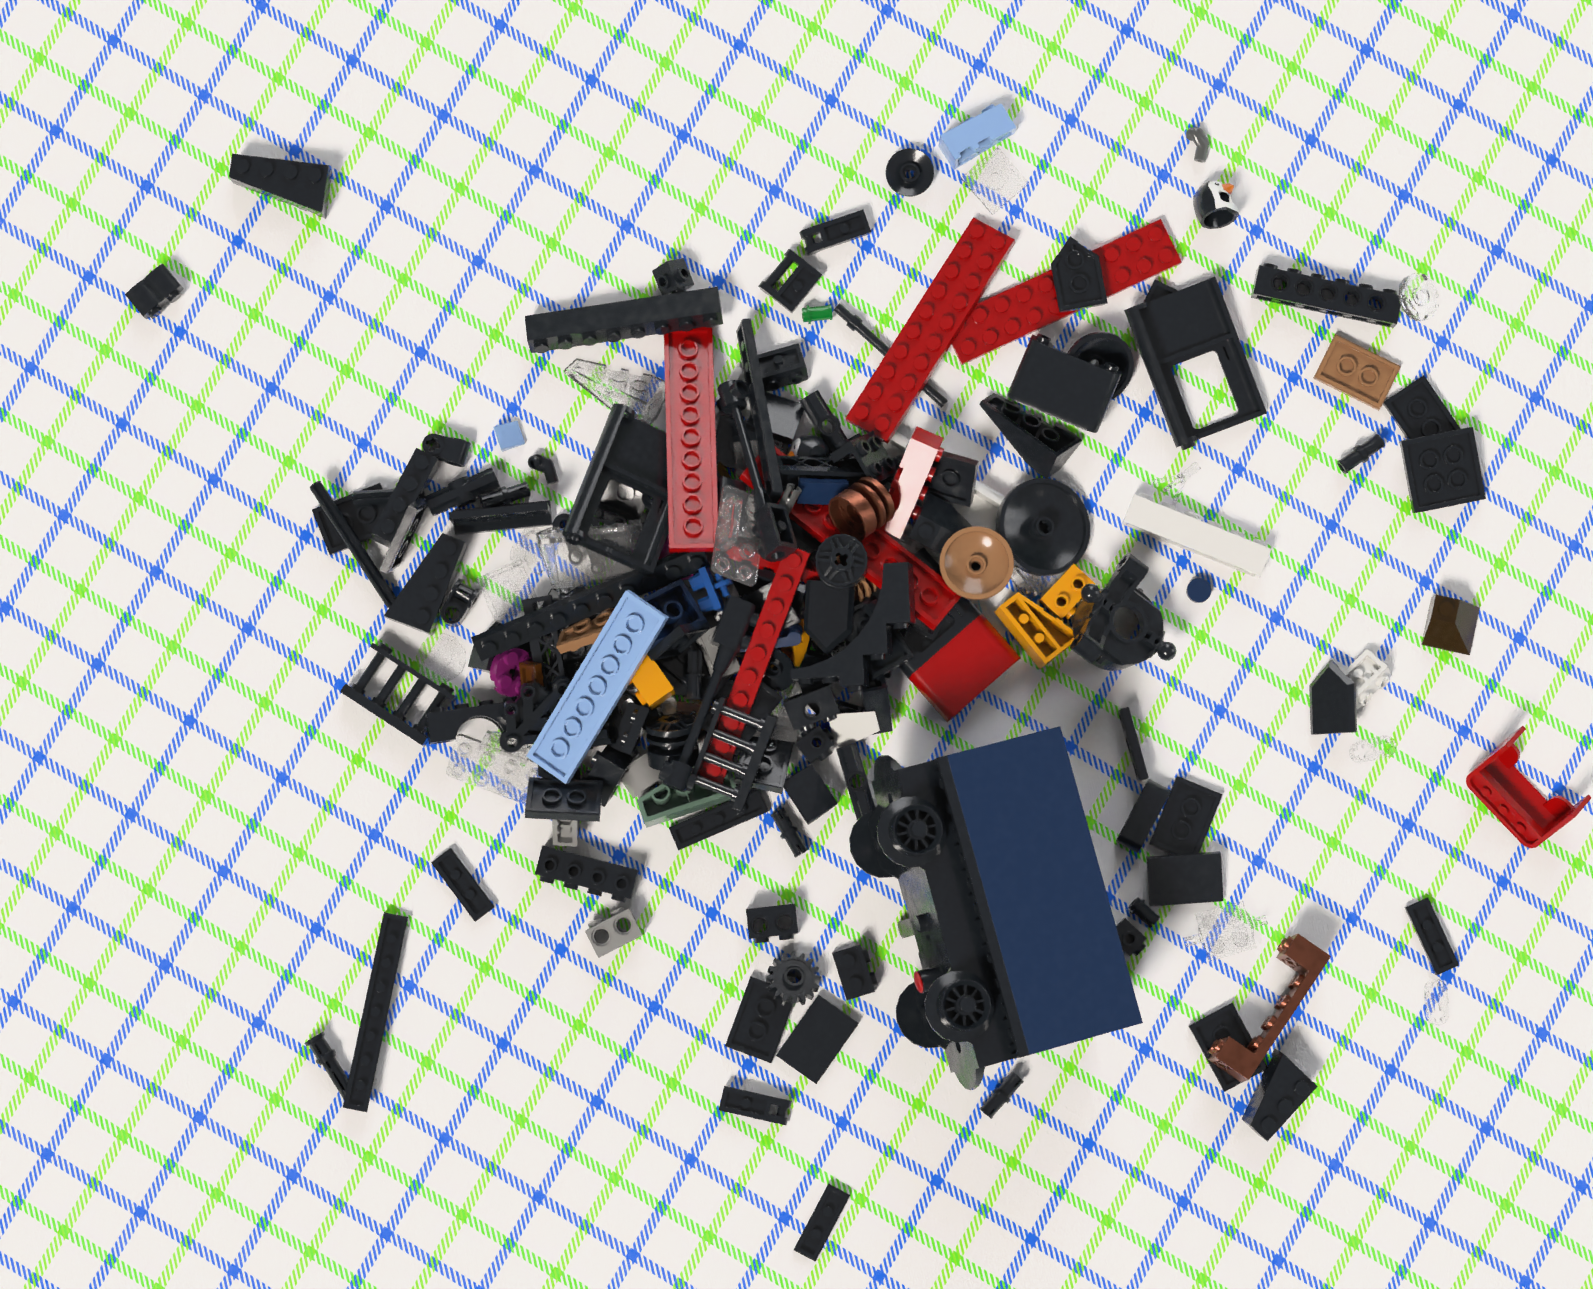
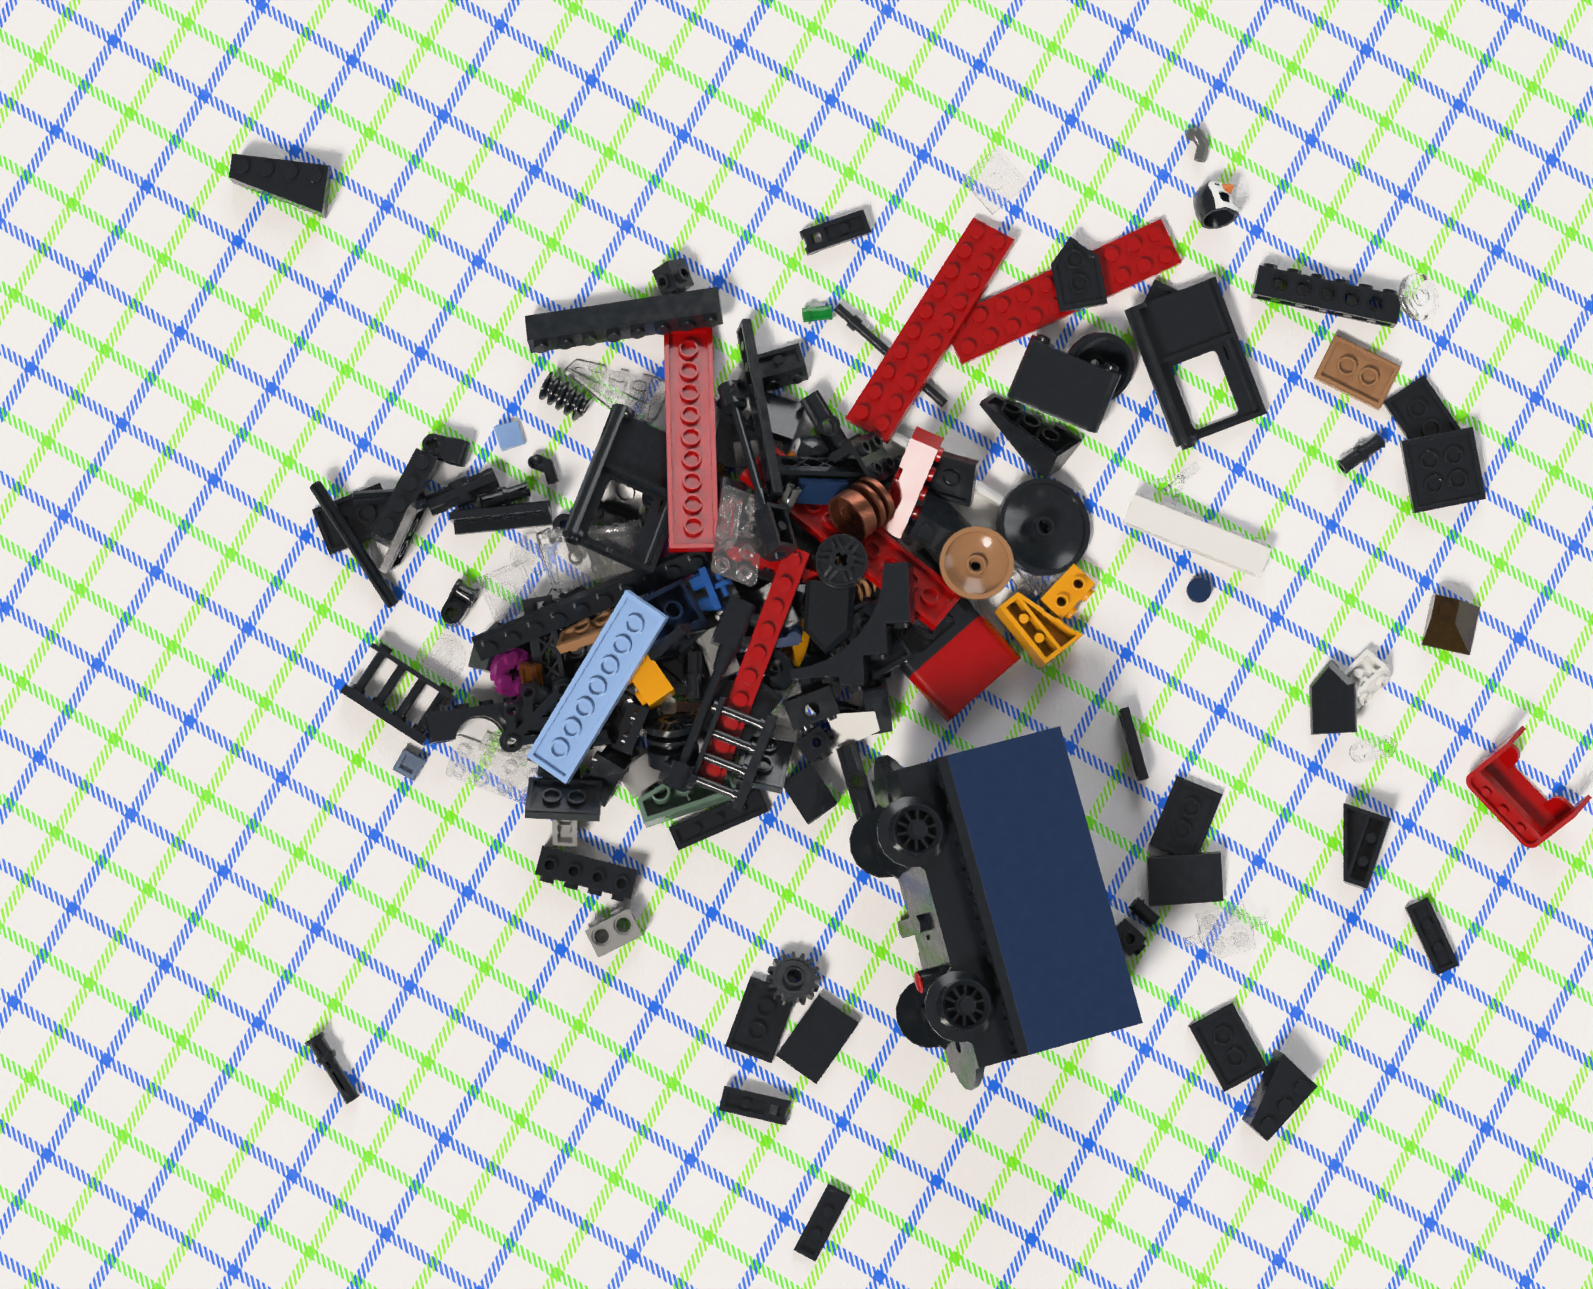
(154, 292): black brick -> none
(375, 1012): black tile -> none
(409, 764): none -> sand blue tile
(428, 588): black wedge -> none
(463, 884): black tile -> none
(564, 397): none -> black piece
(771, 915): black brick -> none
(789, 832): black pin -> none
(796, 286): black plate -> none
(853, 971): black bracket -> none
(914, 161): black dish -> none
(976, 135): light blue wedge -> none
(1001, 1095): black pin -> none
(1094, 624): black piece -> none
(1143, 815): black beam -> none
(1308, 962): copper plate -> none
(1362, 844): none -> black wedge
(1443, 1002): clear beam -> none

